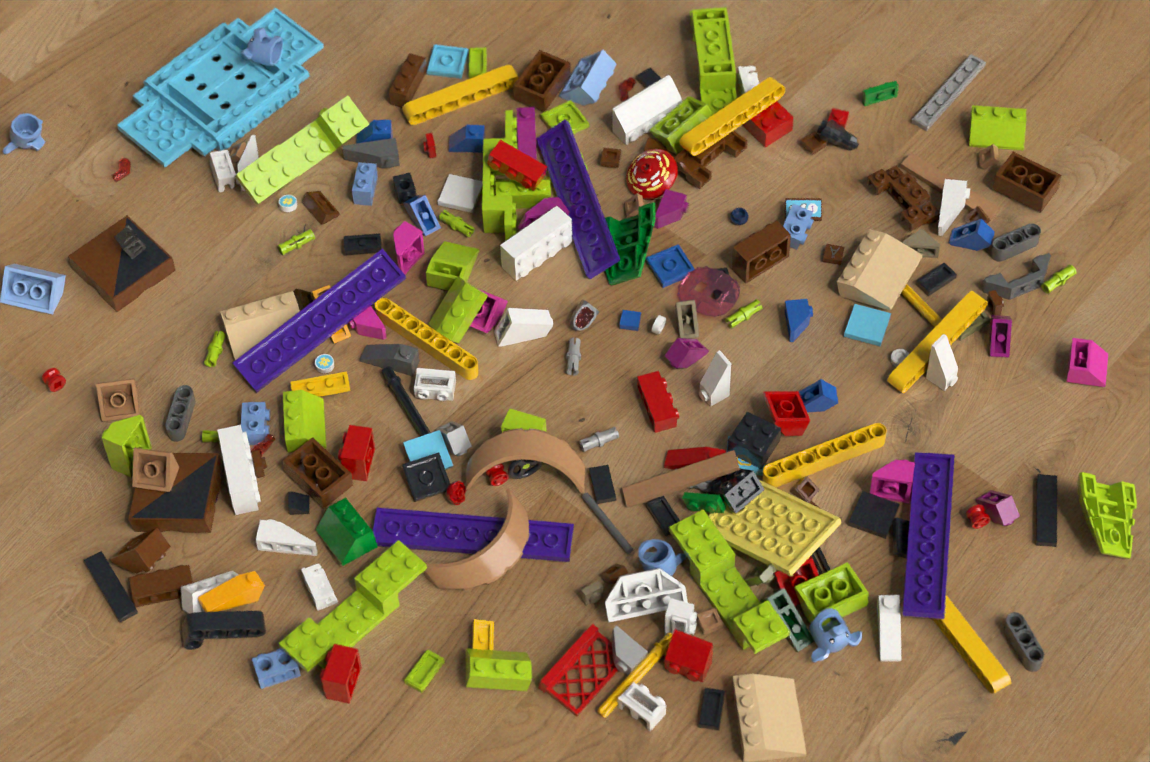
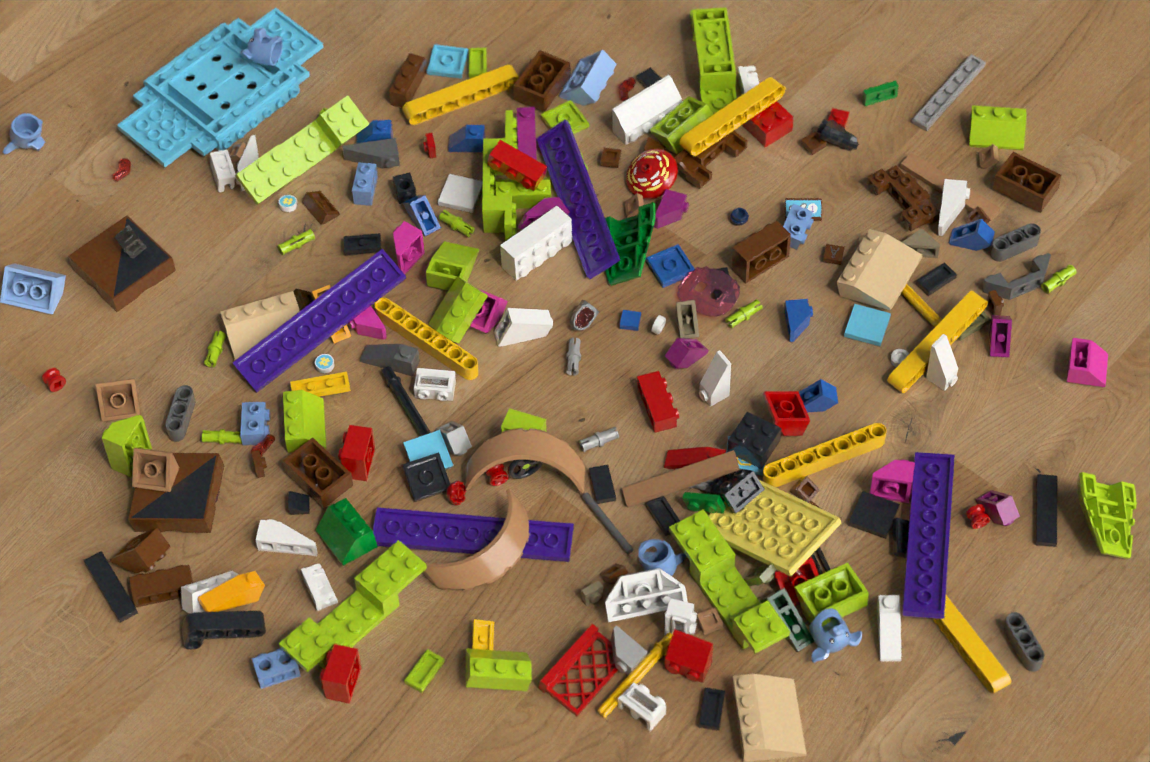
(239, 469): white brick -> none

